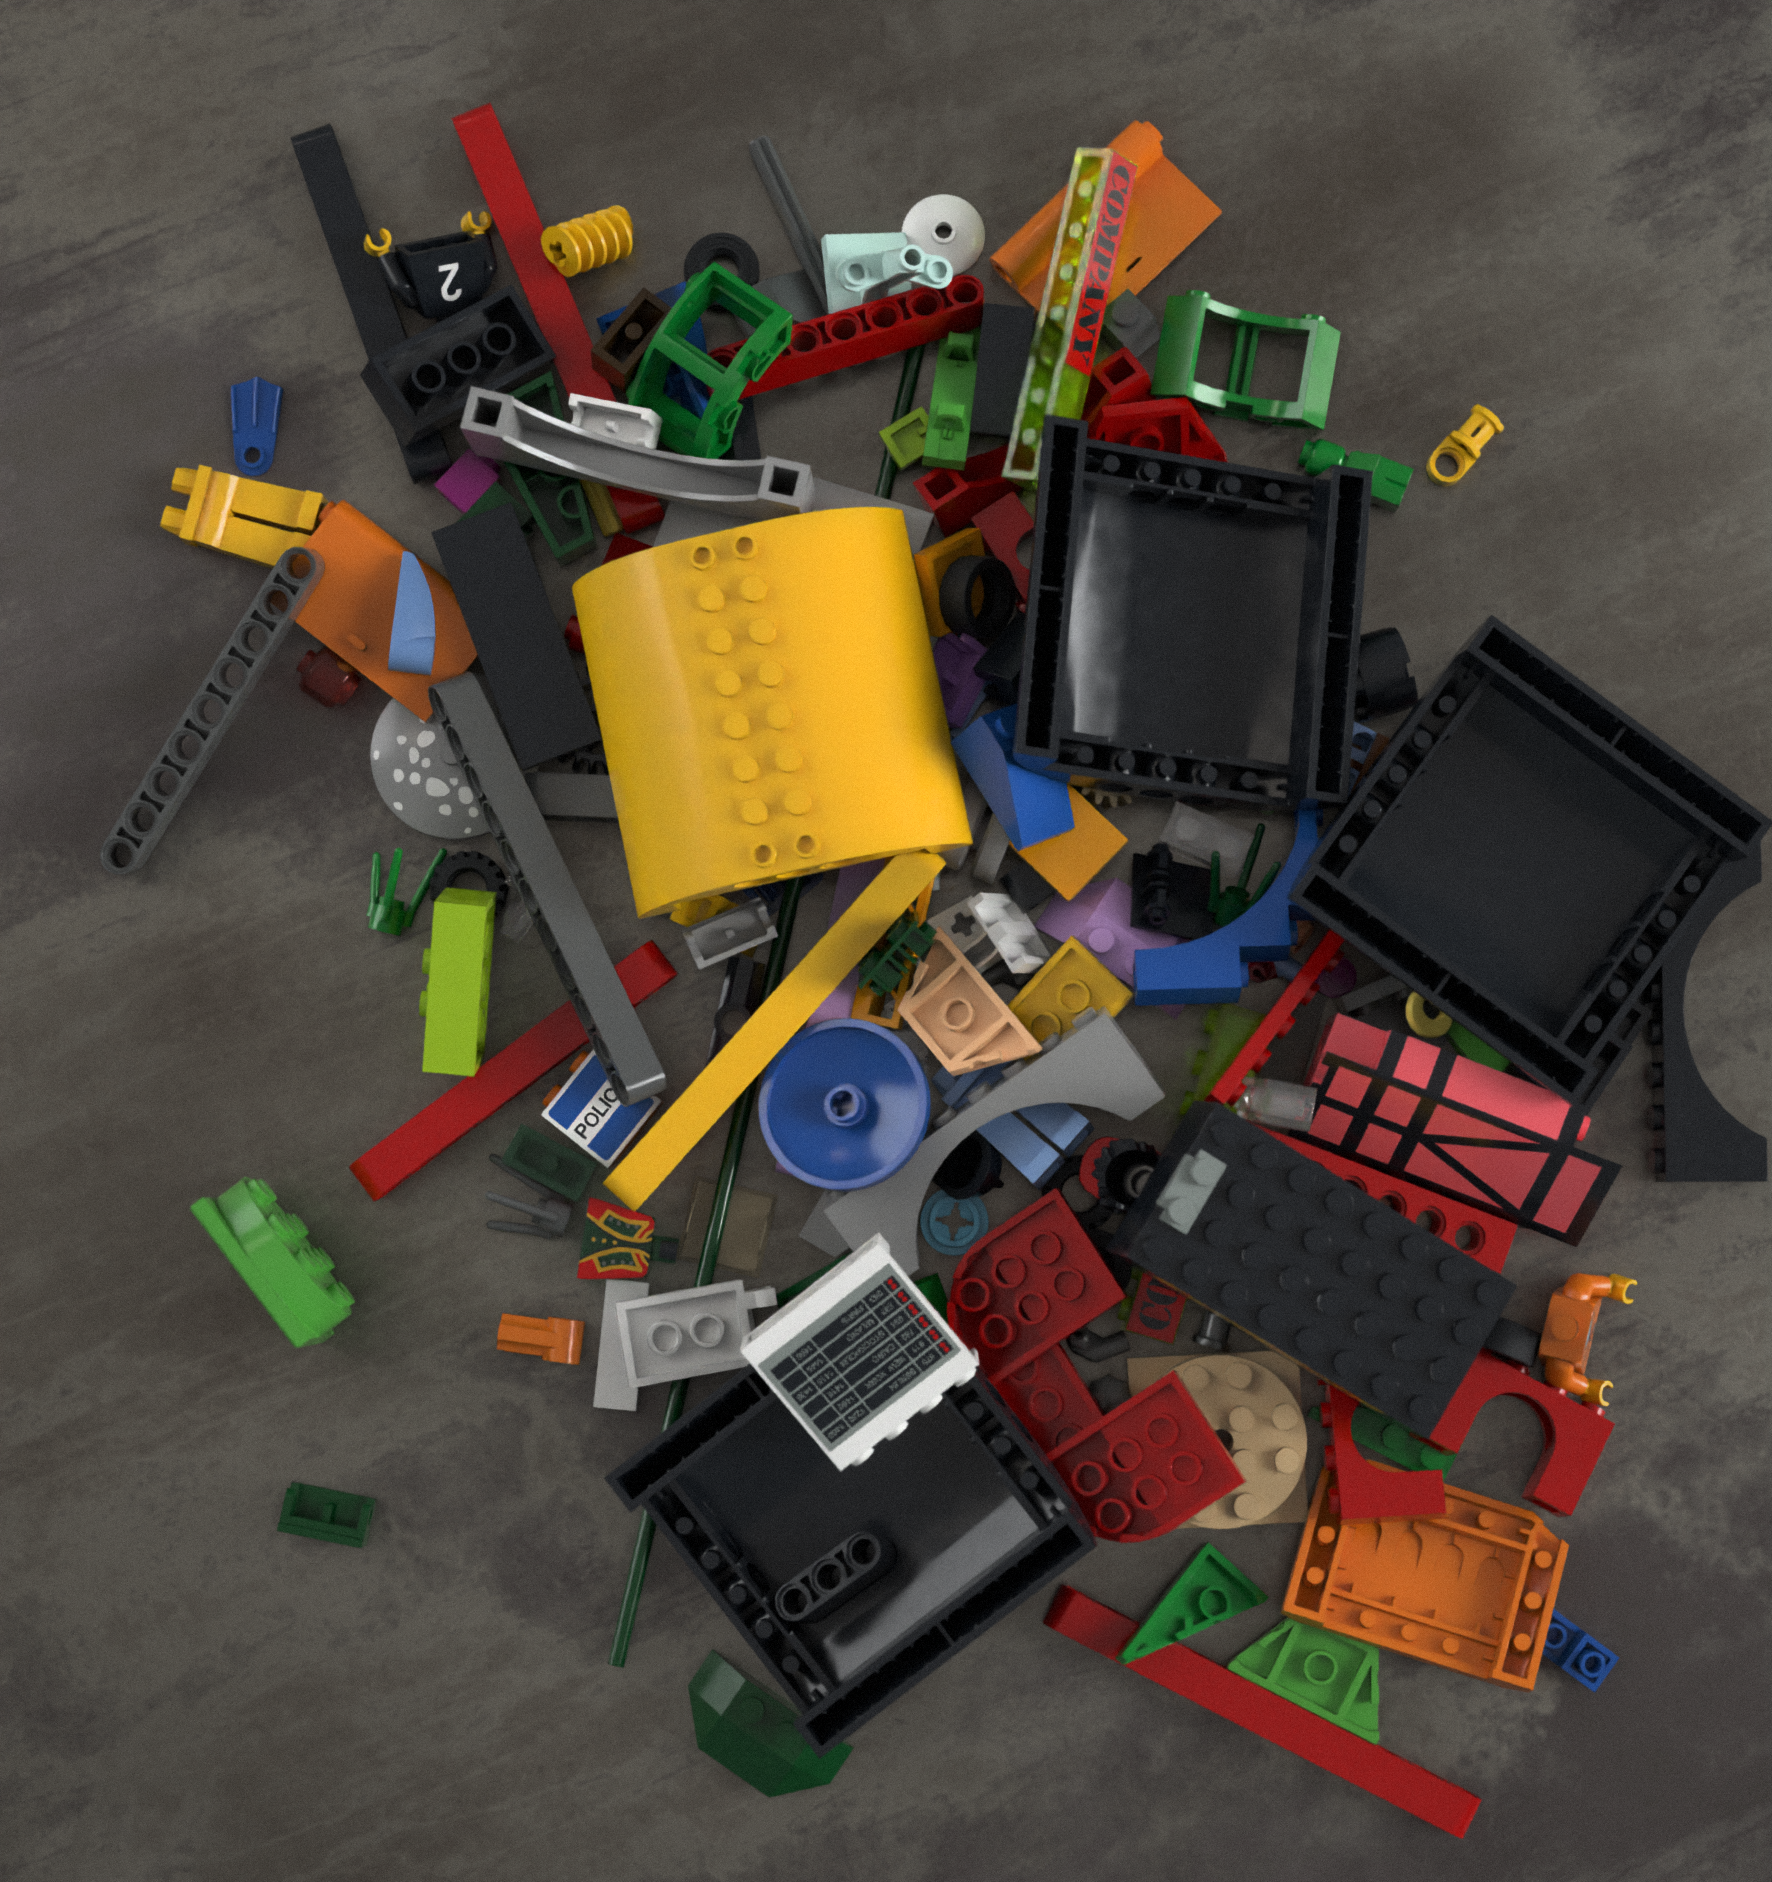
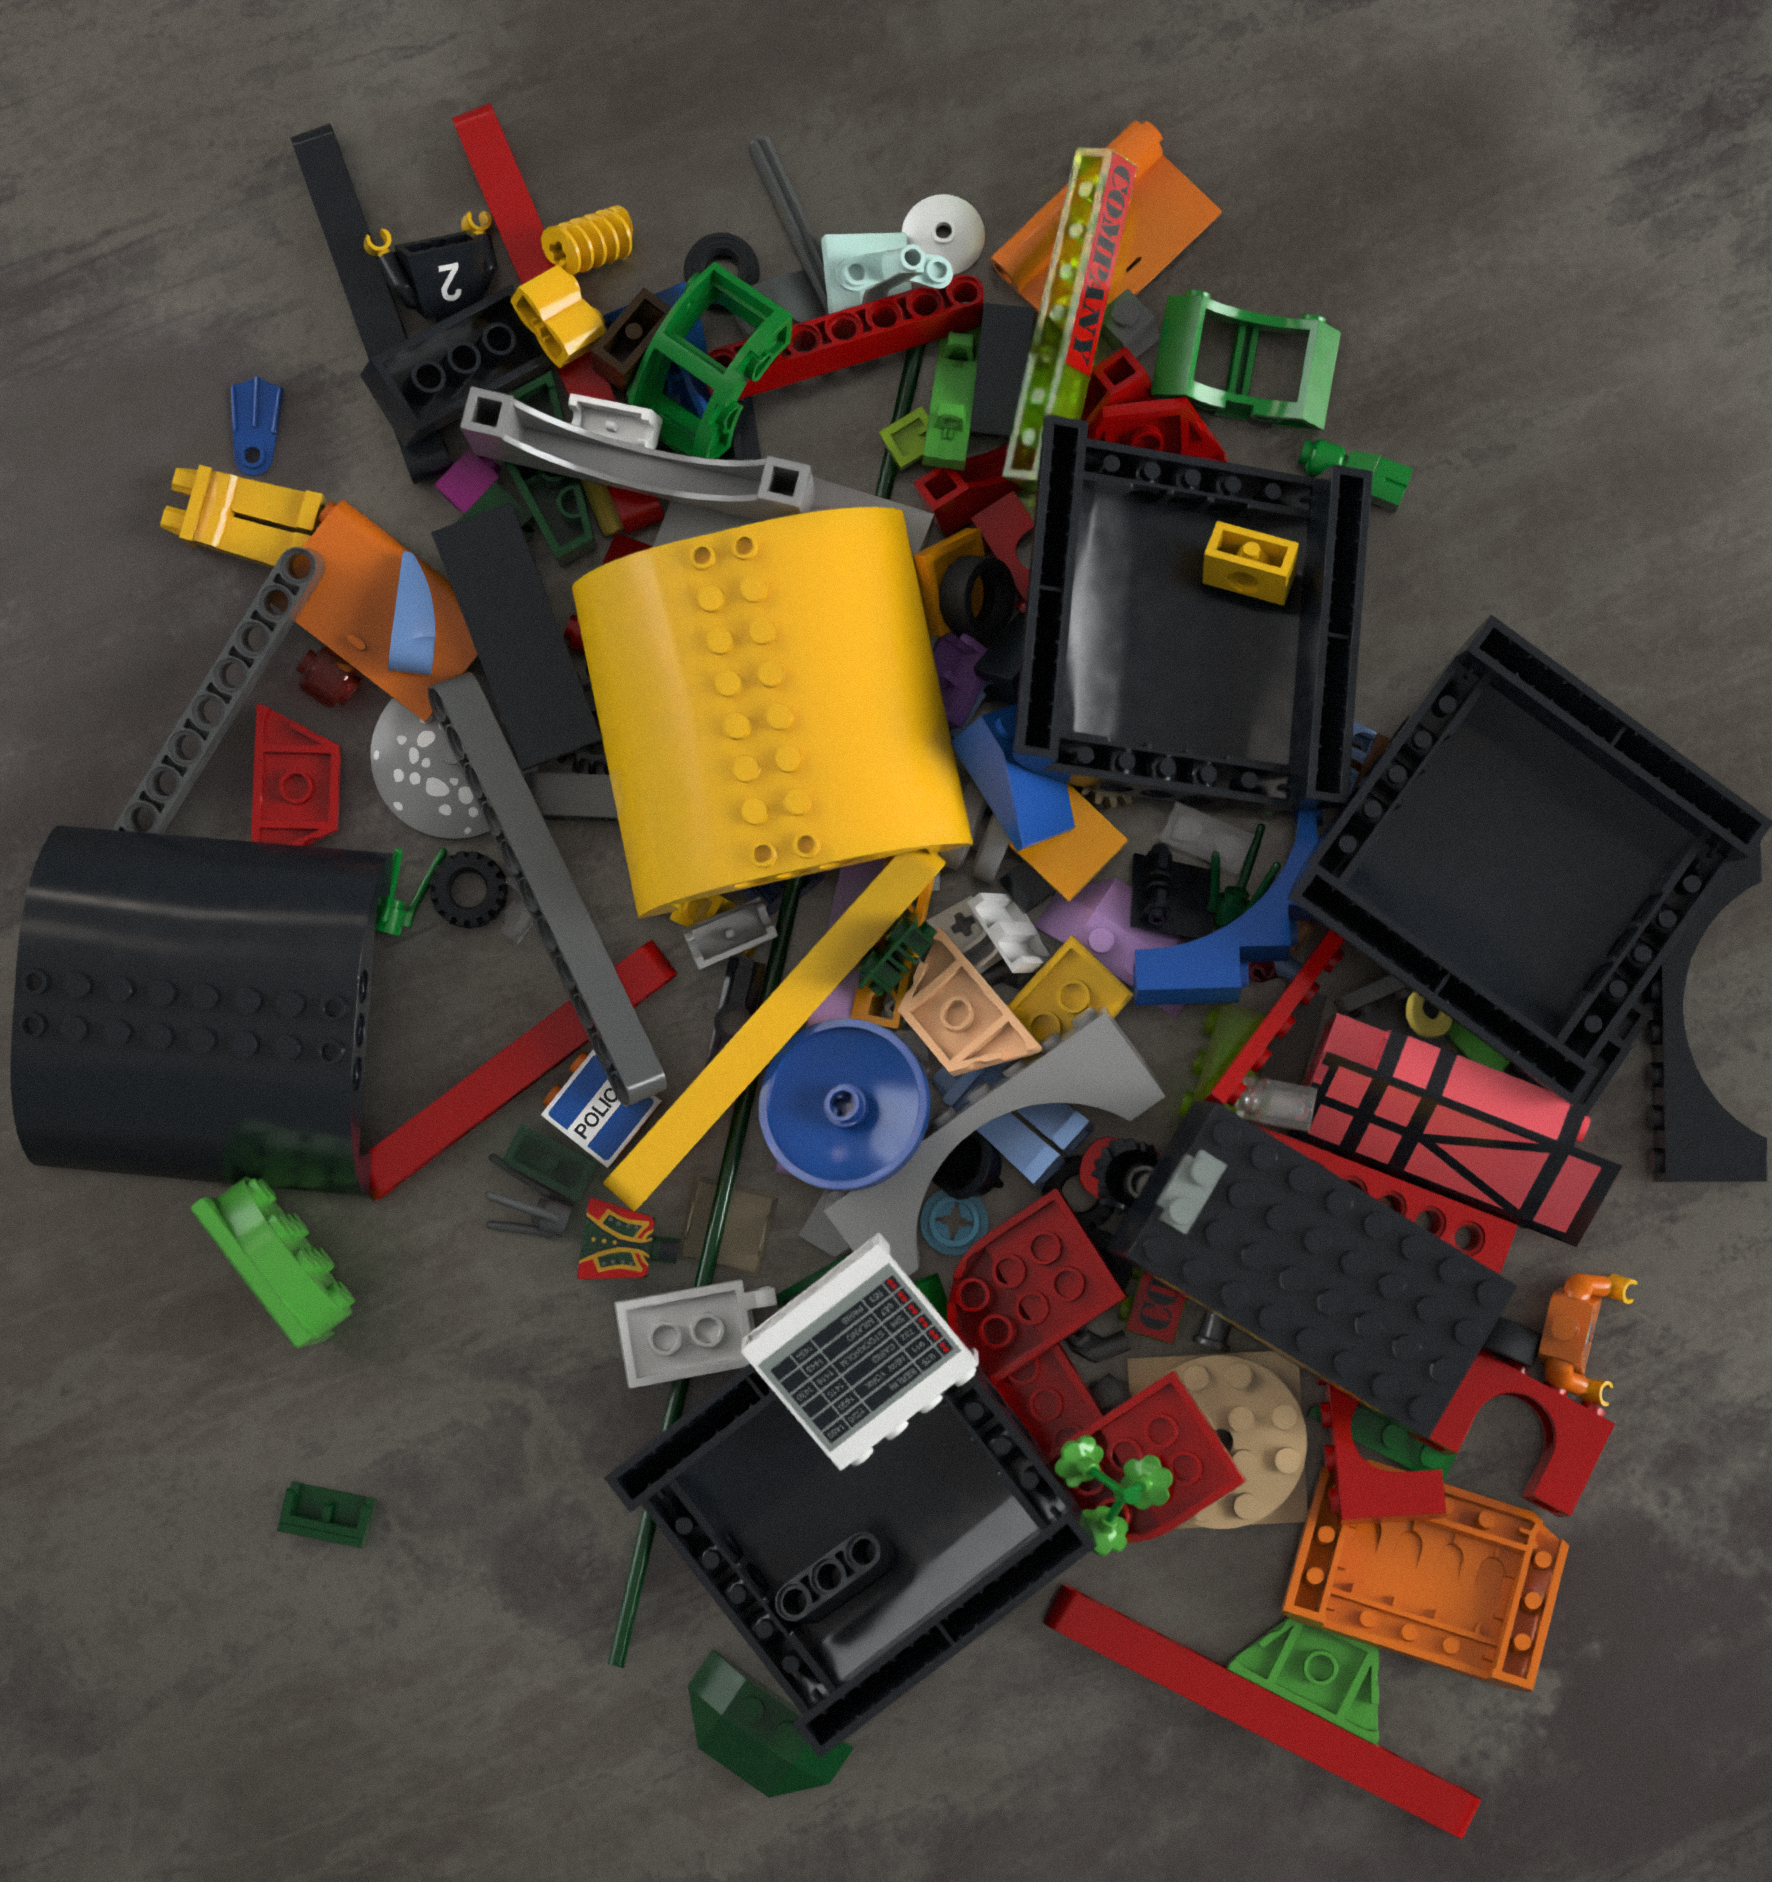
(196, 1008): none -> black slope
(293, 782): none -> red wing
(458, 981): lime brick -> none
(551, 1338): orange piece -> none
(558, 315): none -> yellow brick
(611, 1380): white tile -> none
(1143, 1485): none -> bright green plant
(1199, 1597): green wing -> none
(1250, 563): none -> yellow brick
(1339, 981): magenta tile -> none
(1383, 676): black brick -> none
(1464, 447): yellow connector -> none
(1577, 1652): blue slope -> none

